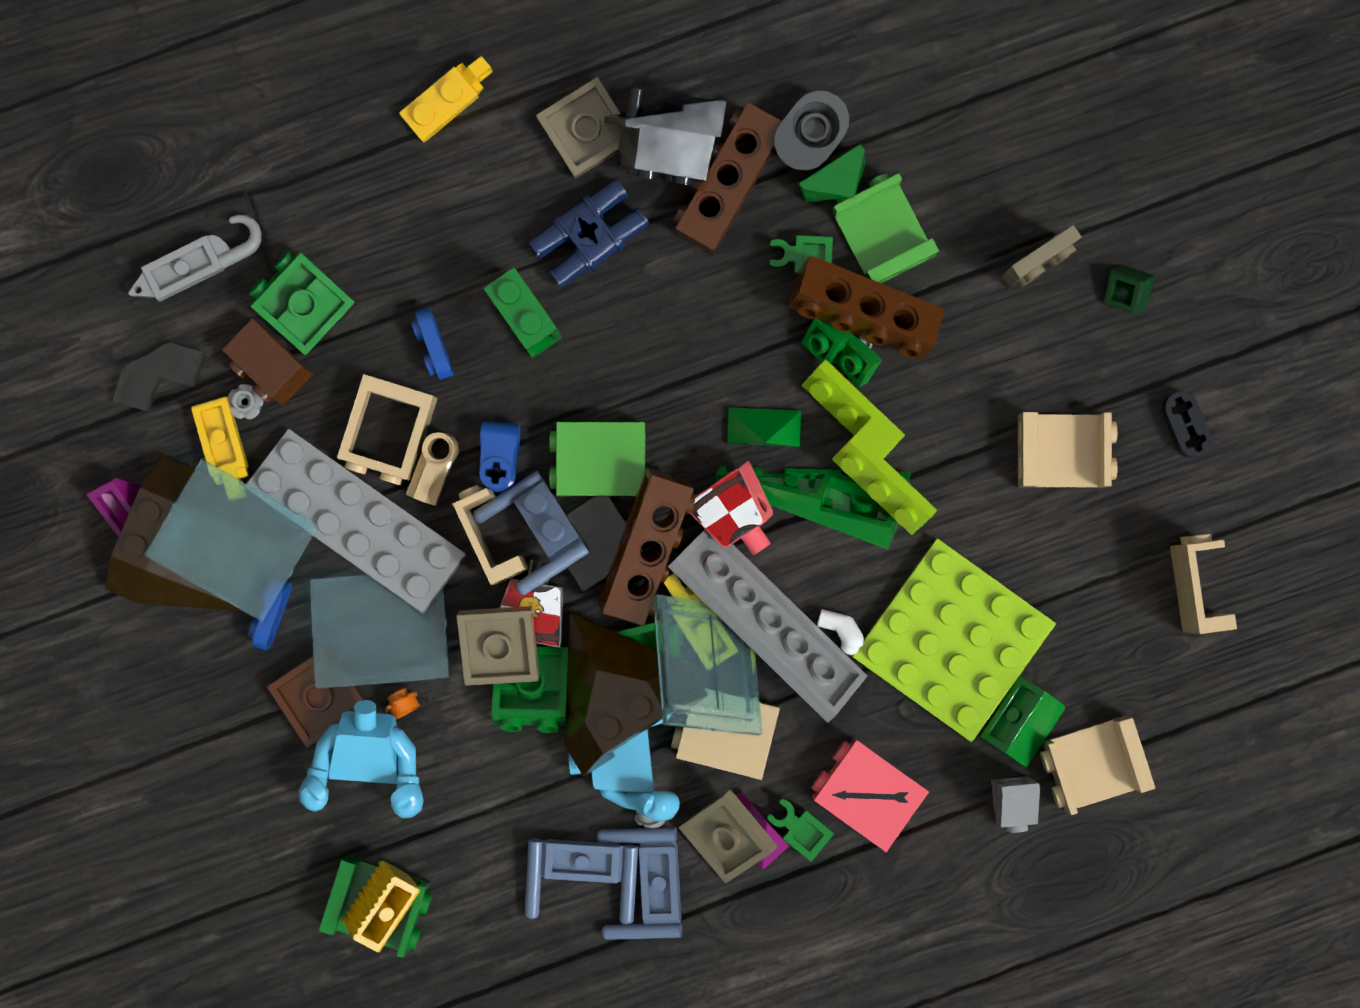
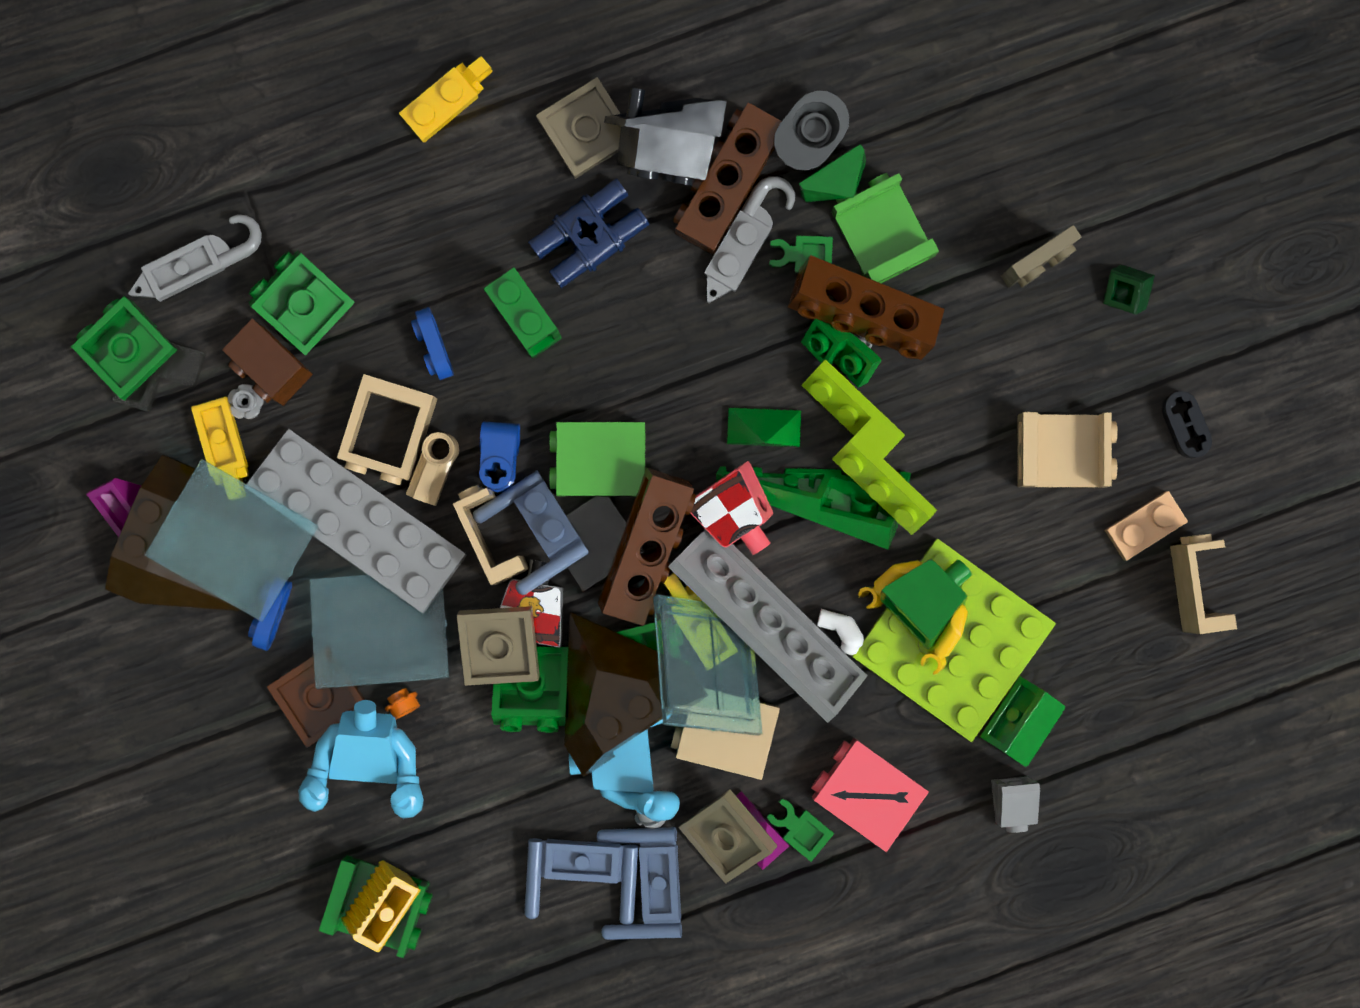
(123, 347): none -> green plate
(744, 239): none -> light grey plate
(926, 603): none -> green torso
(1096, 764): tan panel -> none
(1146, 525): none -> light nougat plate

